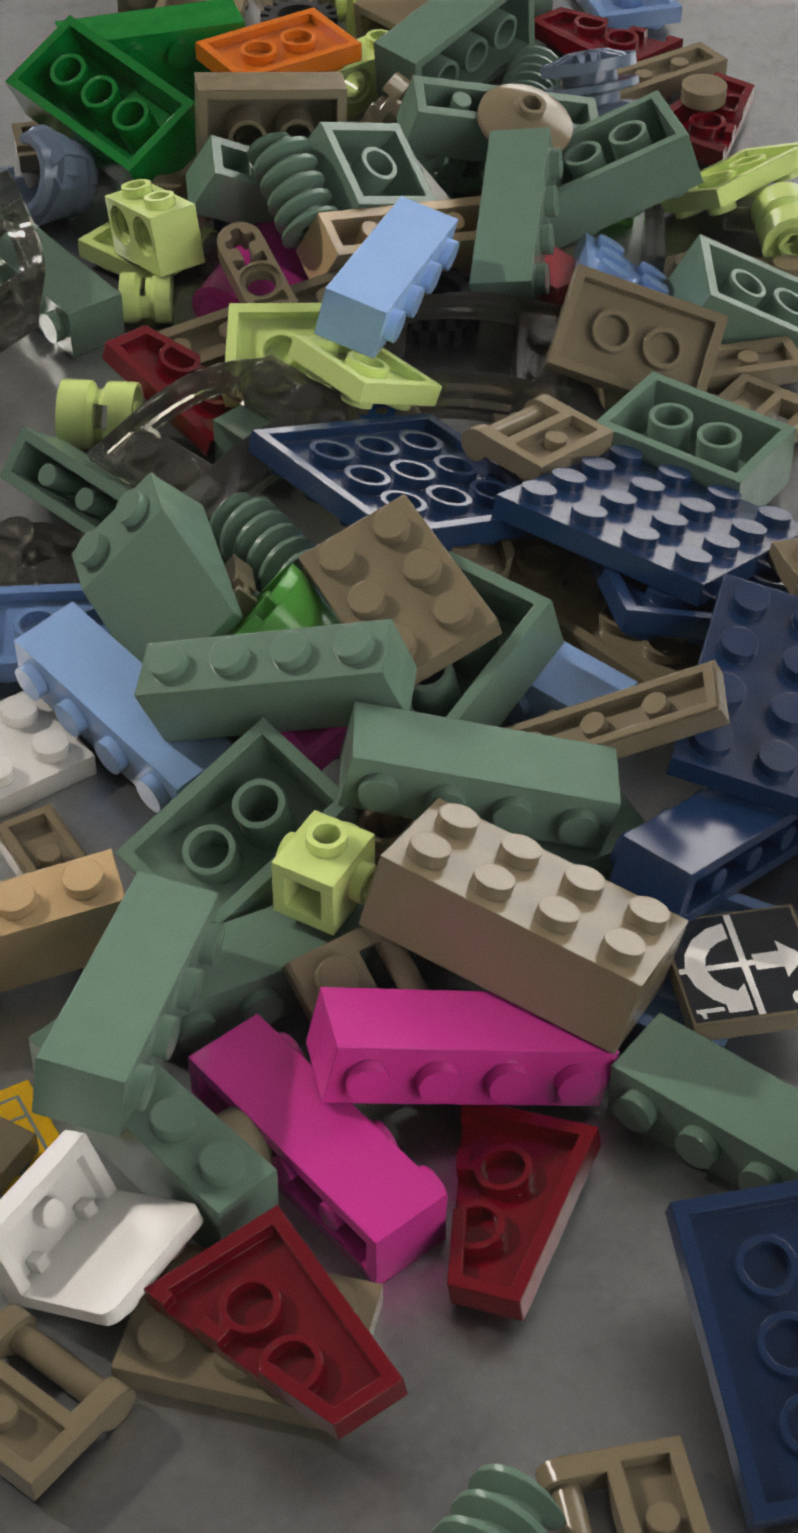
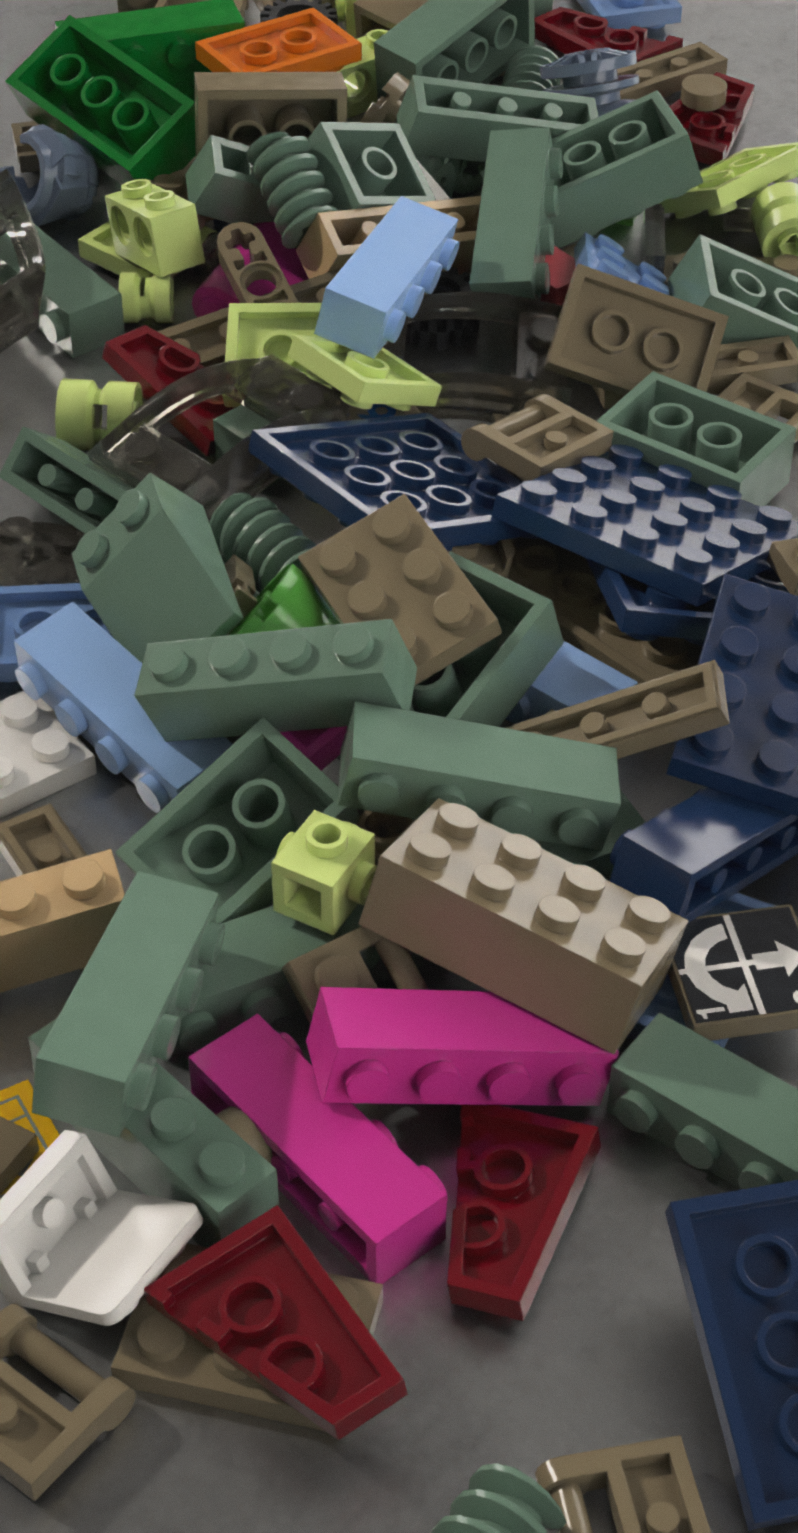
(524, 108): dark tan dish -> none

